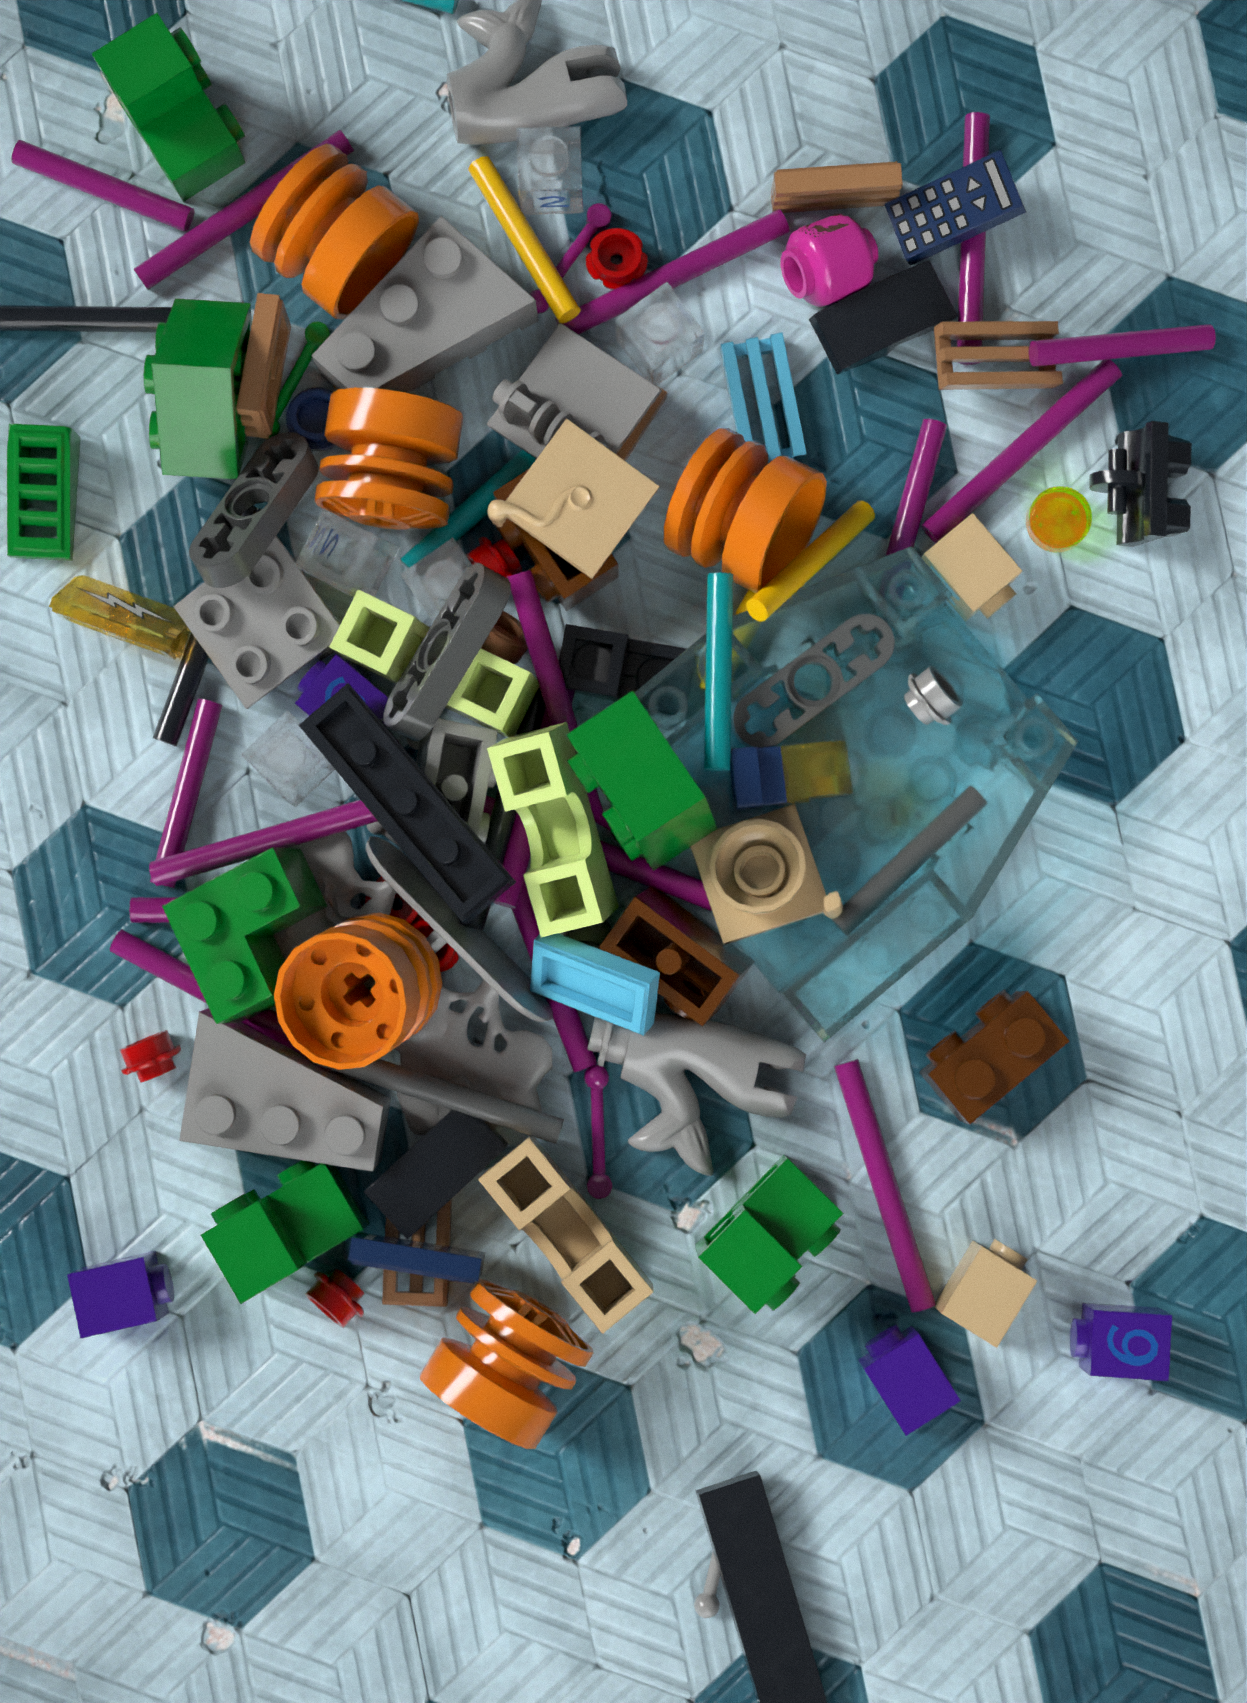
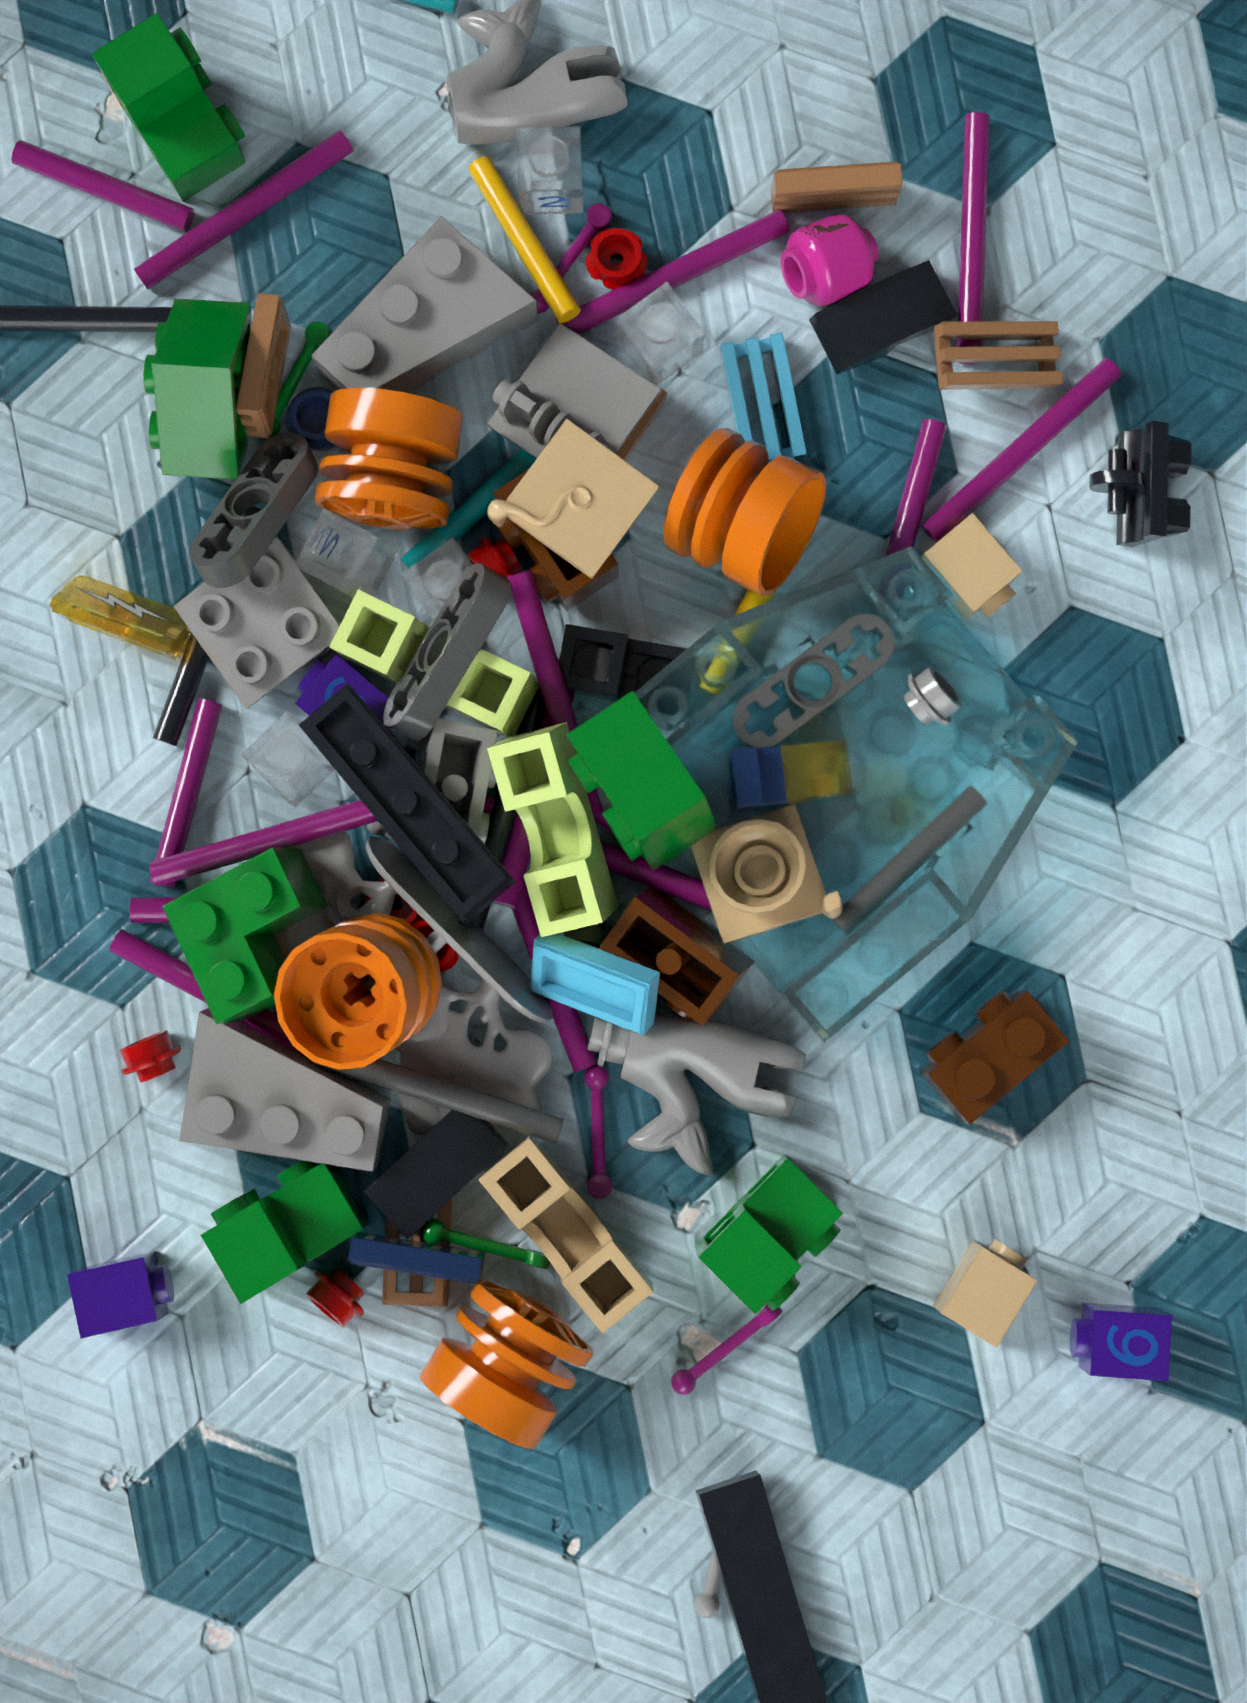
(19, 466): green slope -> none
(333, 230): orange wheel -> none
(435, 1232): none -> green hinge
(506, 639): nougat tile -> none
(684, 1380): none -> magenta hinge
(718, 671): teal bar -> none
(810, 561): yellow bar -> none
(885, 1185): magenta bar -> none
(907, 1377): dark purple brick -> none
(955, 207): dark blue tile -> none
(1058, 519): clear neon green tile -> none
(1121, 345): magenta bar -> none

